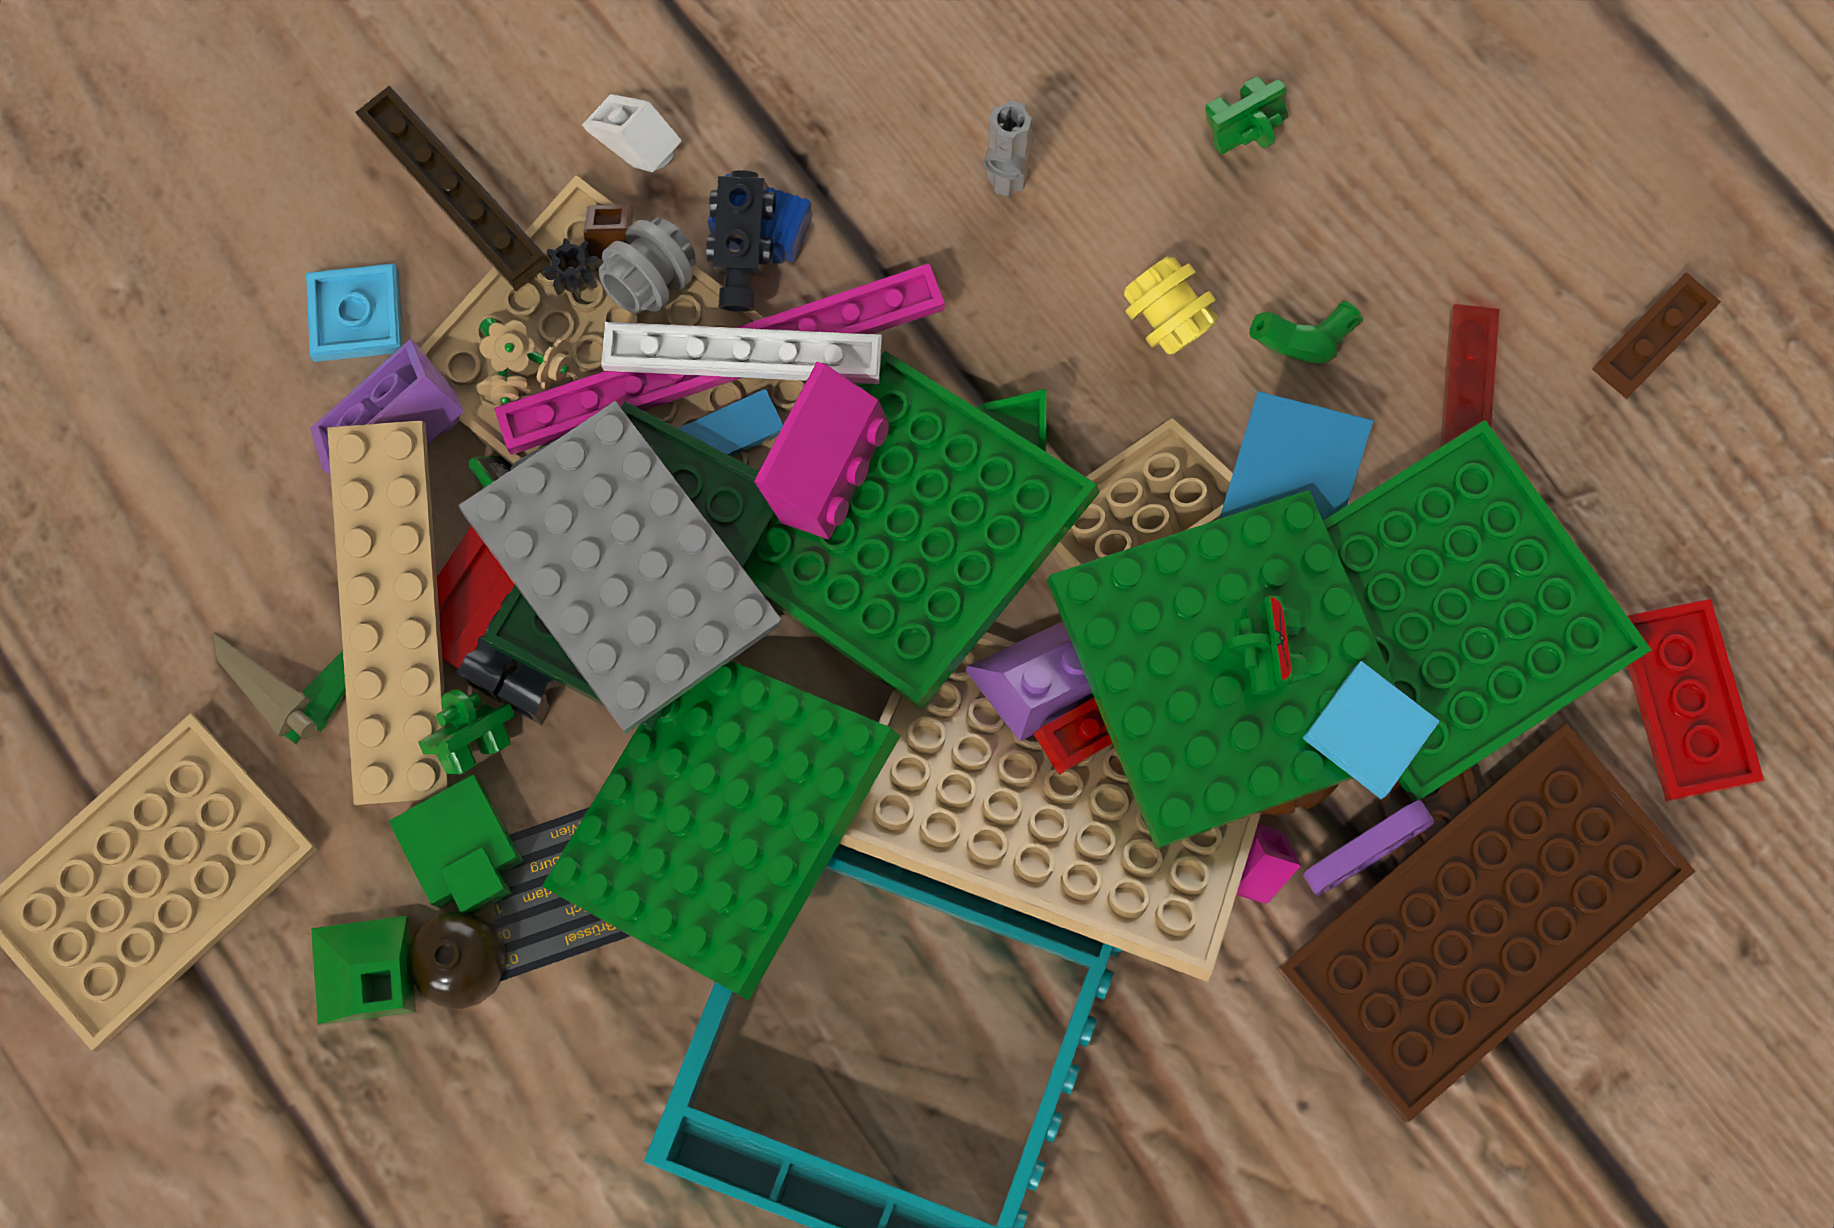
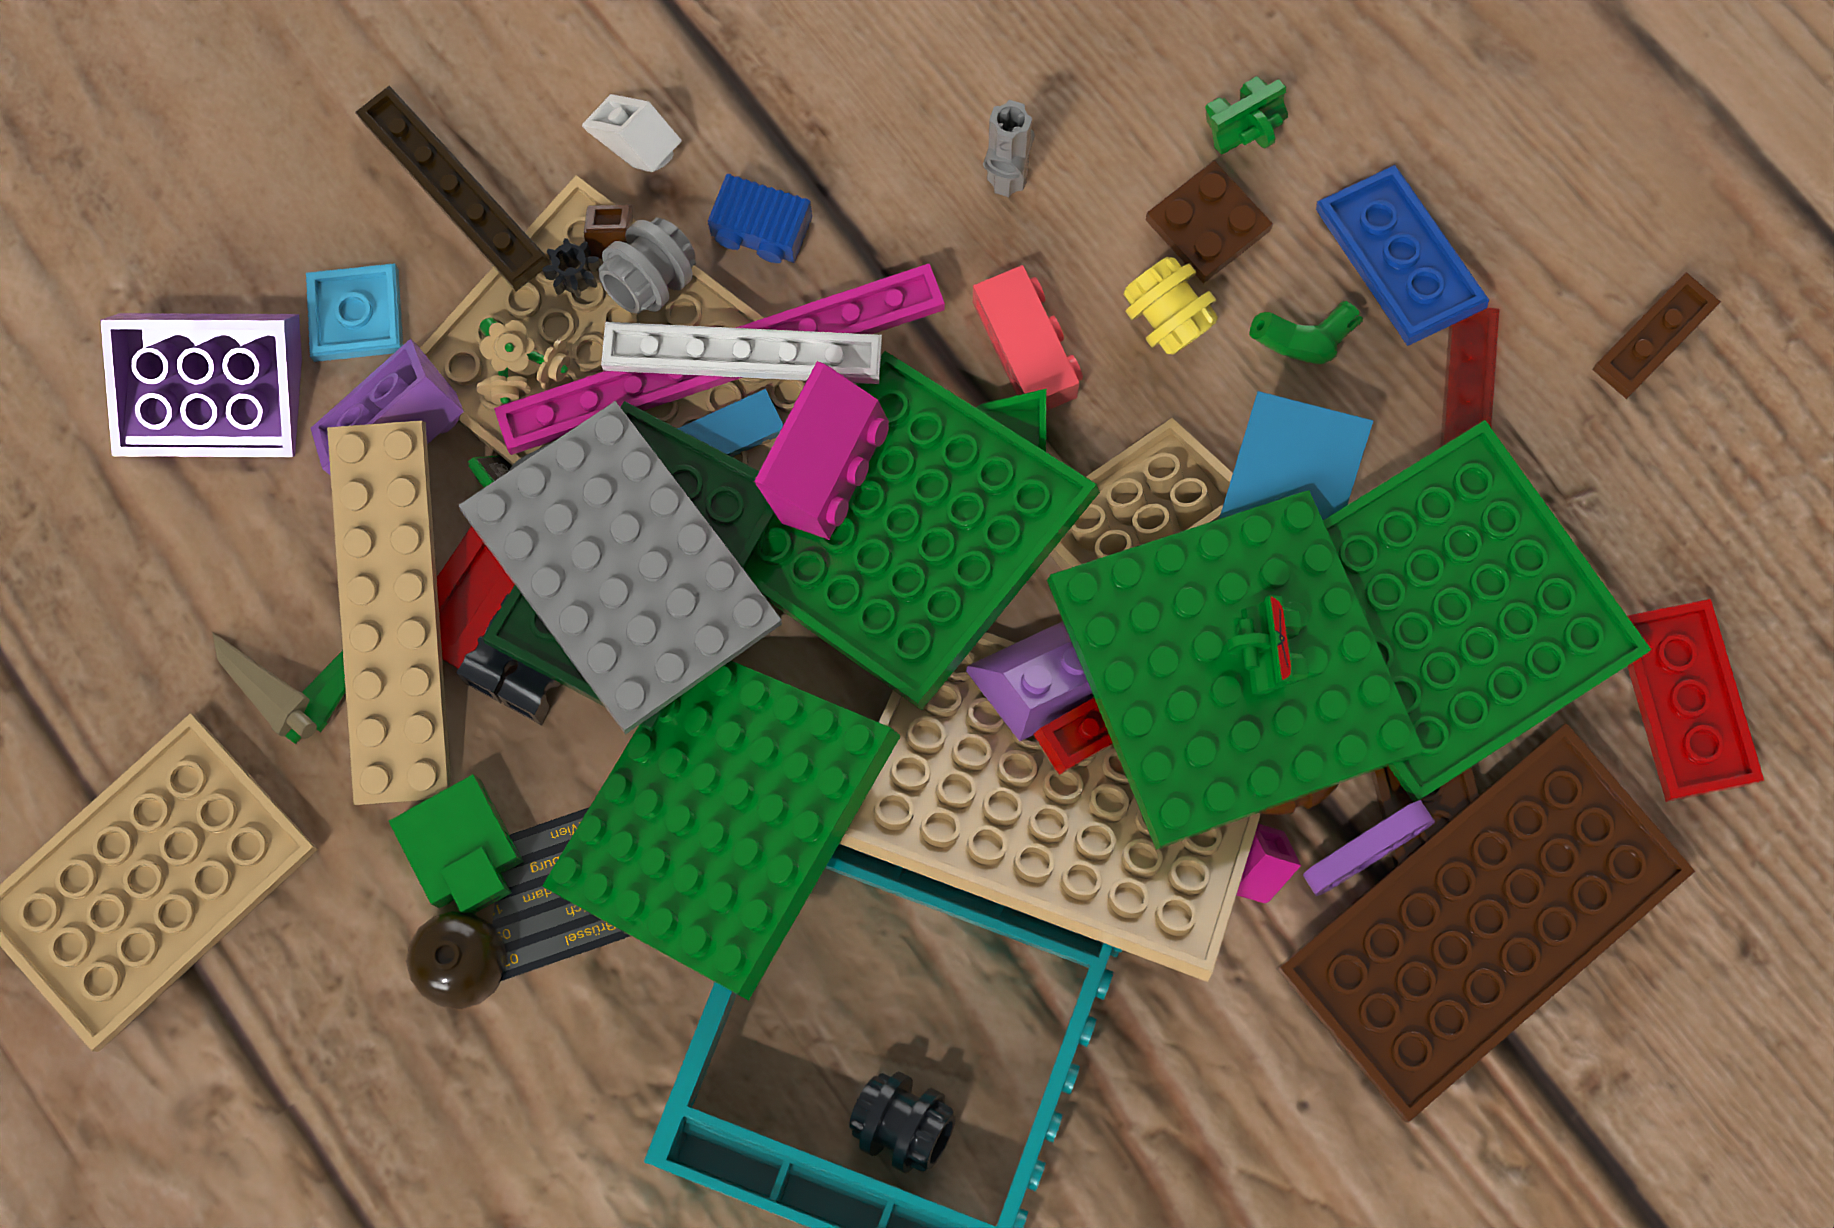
(202, 384): none -> medium lavender slope
(362, 970): green slope -> none
(466, 724): green hips -> none
(745, 223): black brick -> none
(902, 1122): none -> black piece
(1026, 336): none -> coral brick
(1209, 221): none -> reddish brown plate
(1371, 730): medium azure tile -> none
(1402, 255): none -> blue tile

